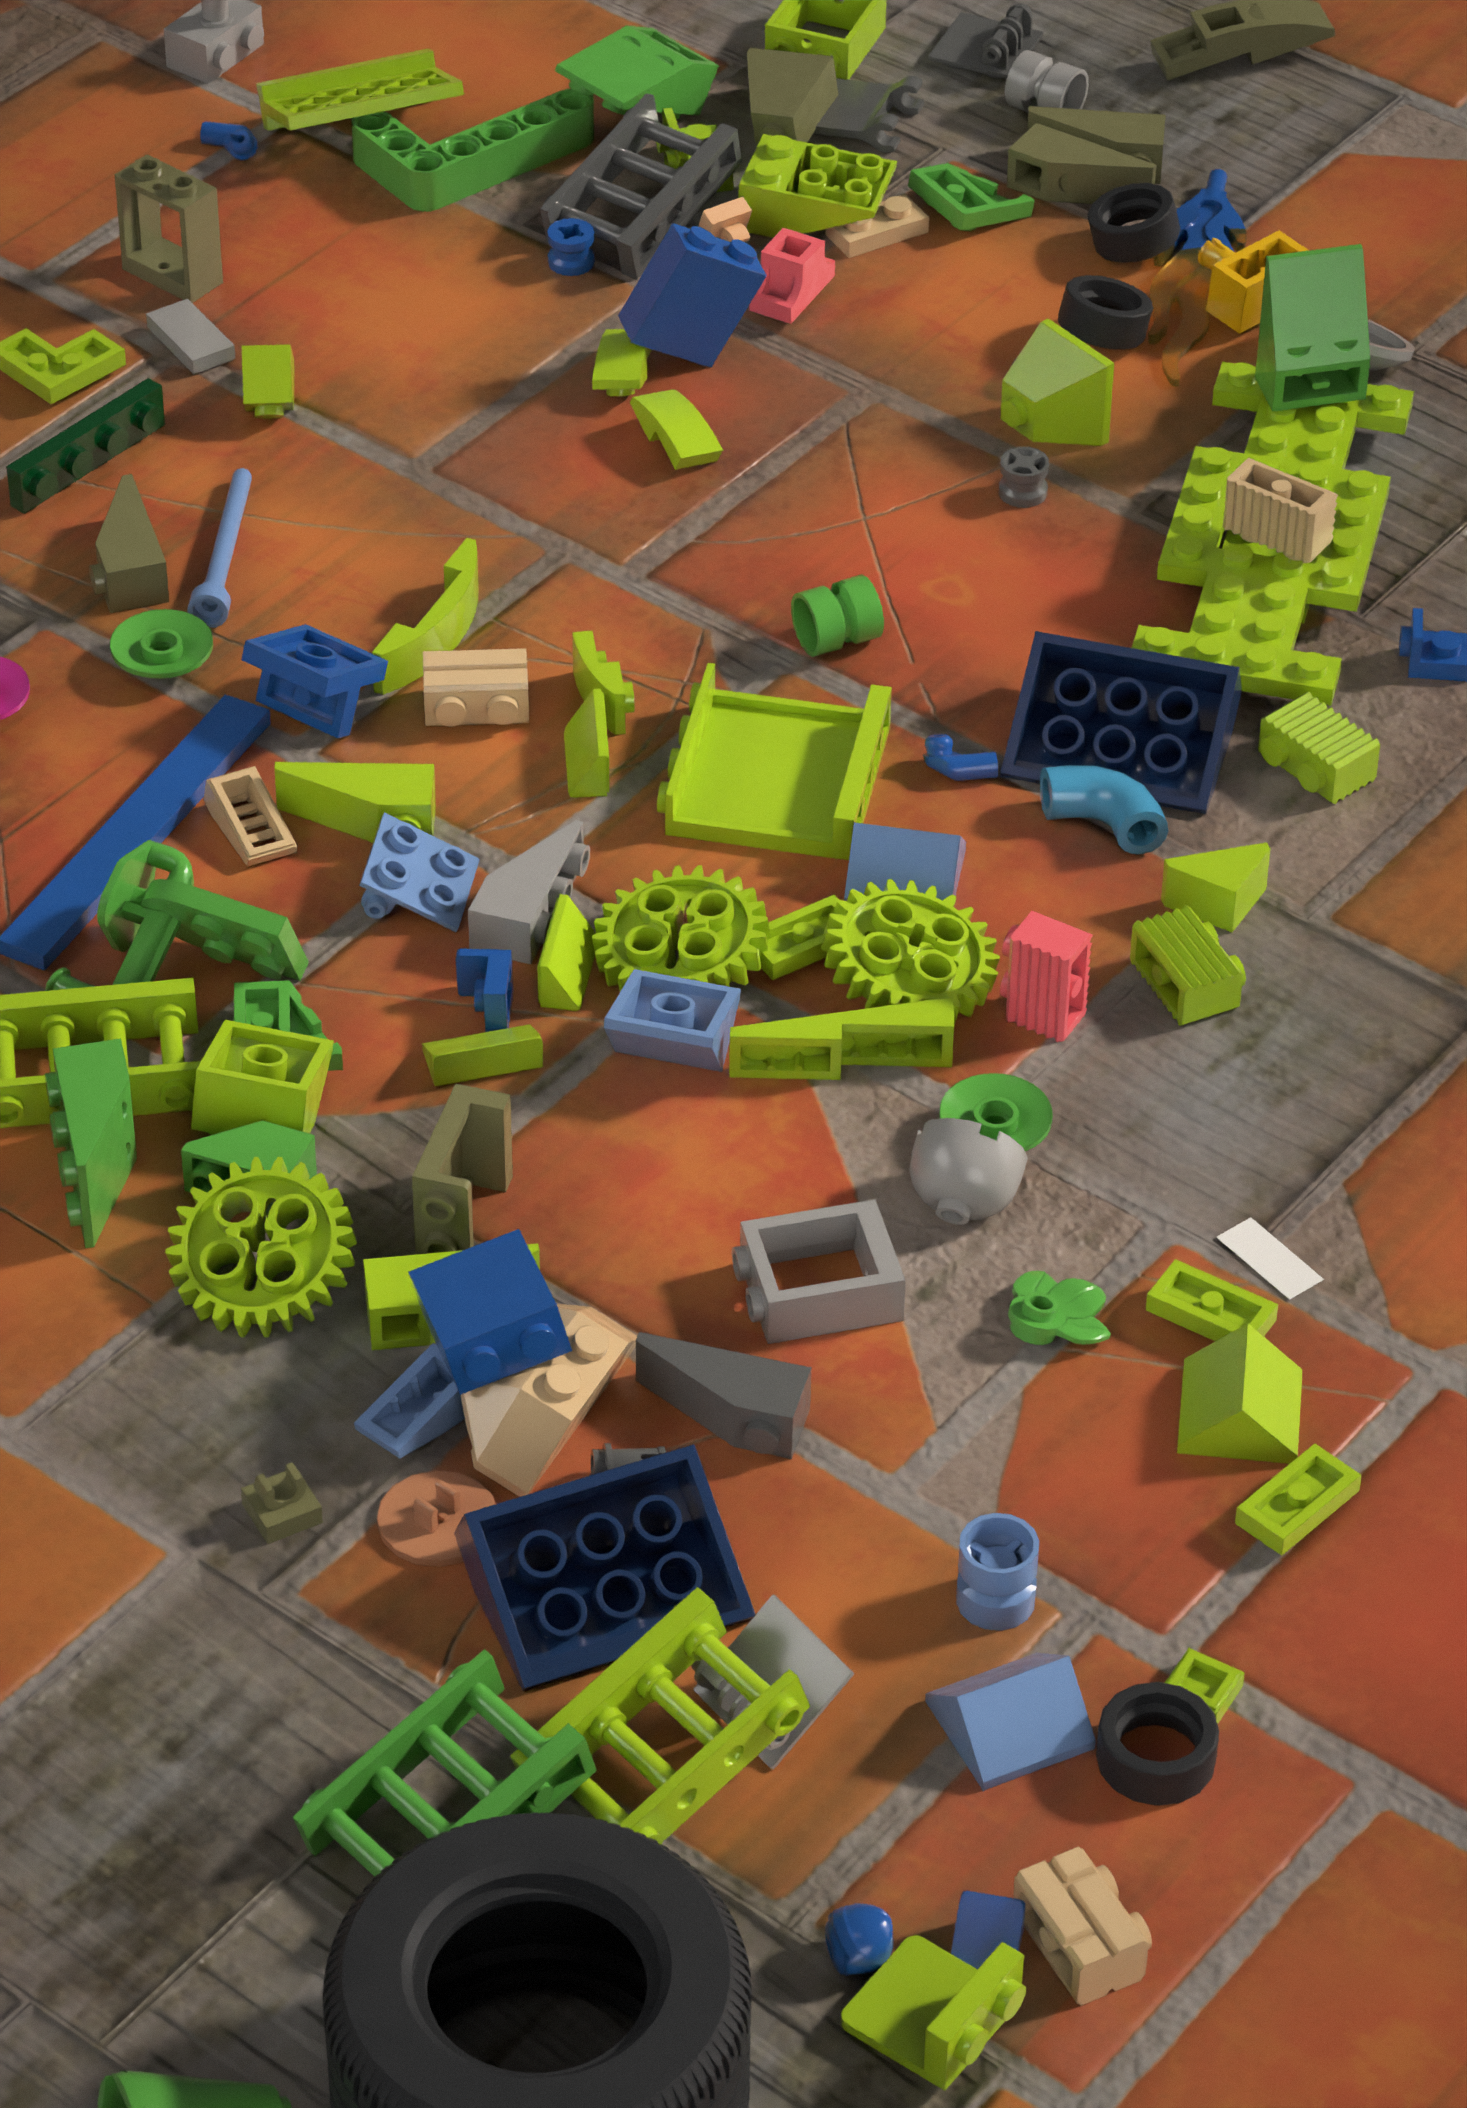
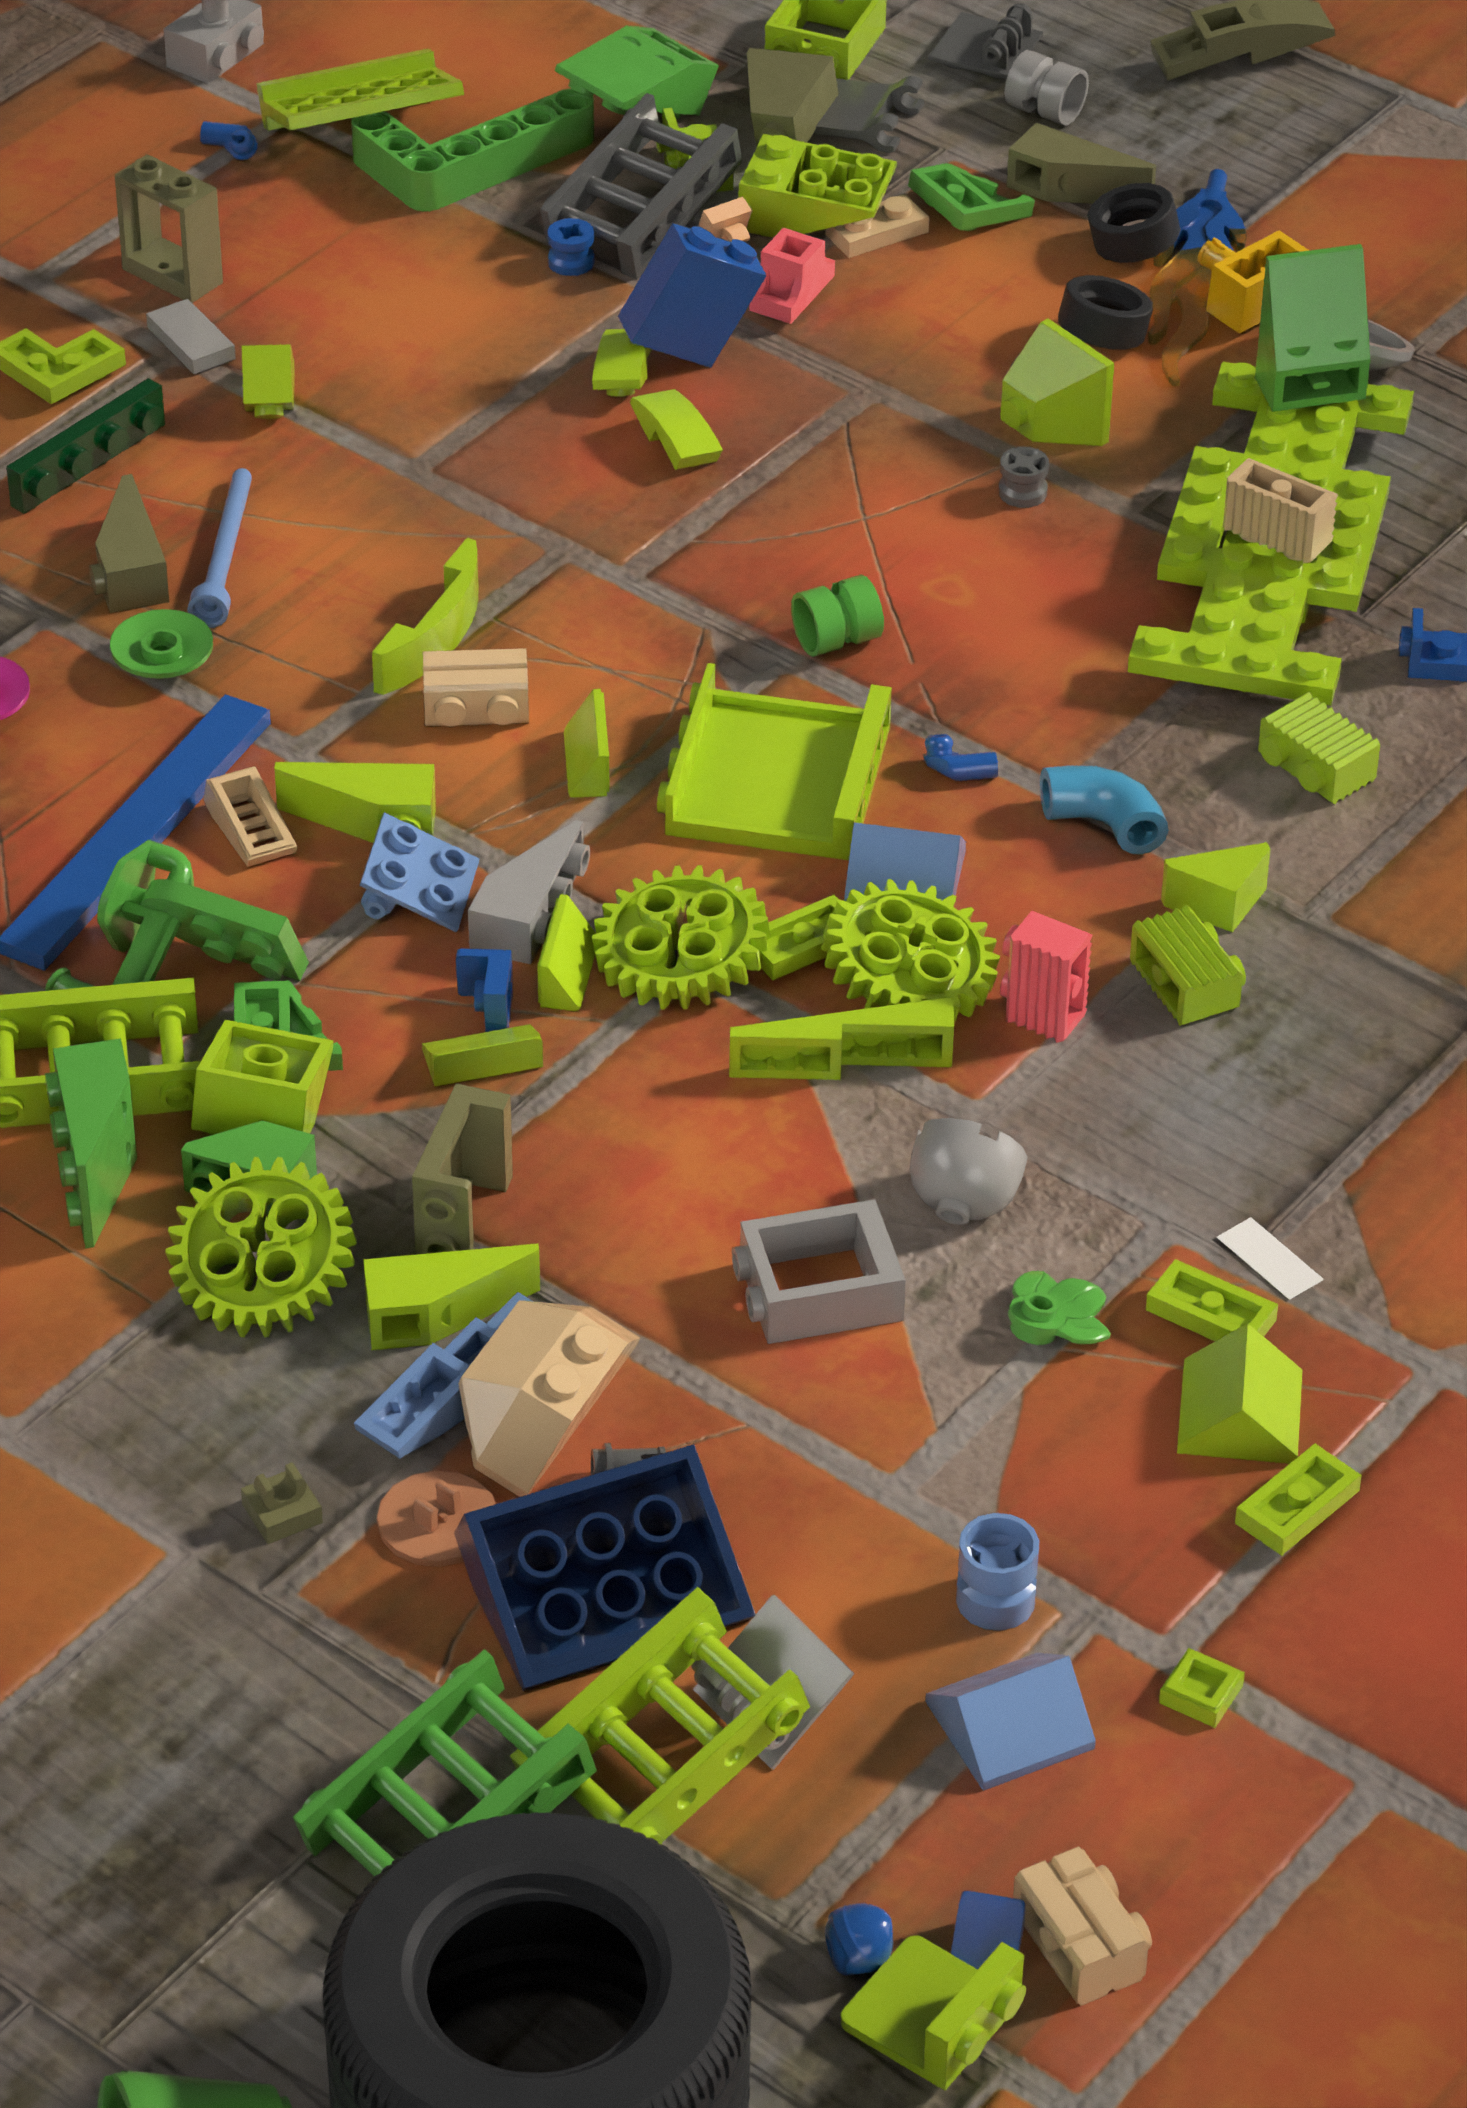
(312, 676): blue bracket -> none
(490, 1311): blue brick -> none
(594, 672): lime slope -> none
(673, 1020): medium blue slope -> none
(735, 1395): dark grey slope -> none
(1001, 1105): bright green dish -> none
(1126, 132): olive slope -> none
(1126, 712): dark blue slope -> none
(1152, 1780): black tyre -> none

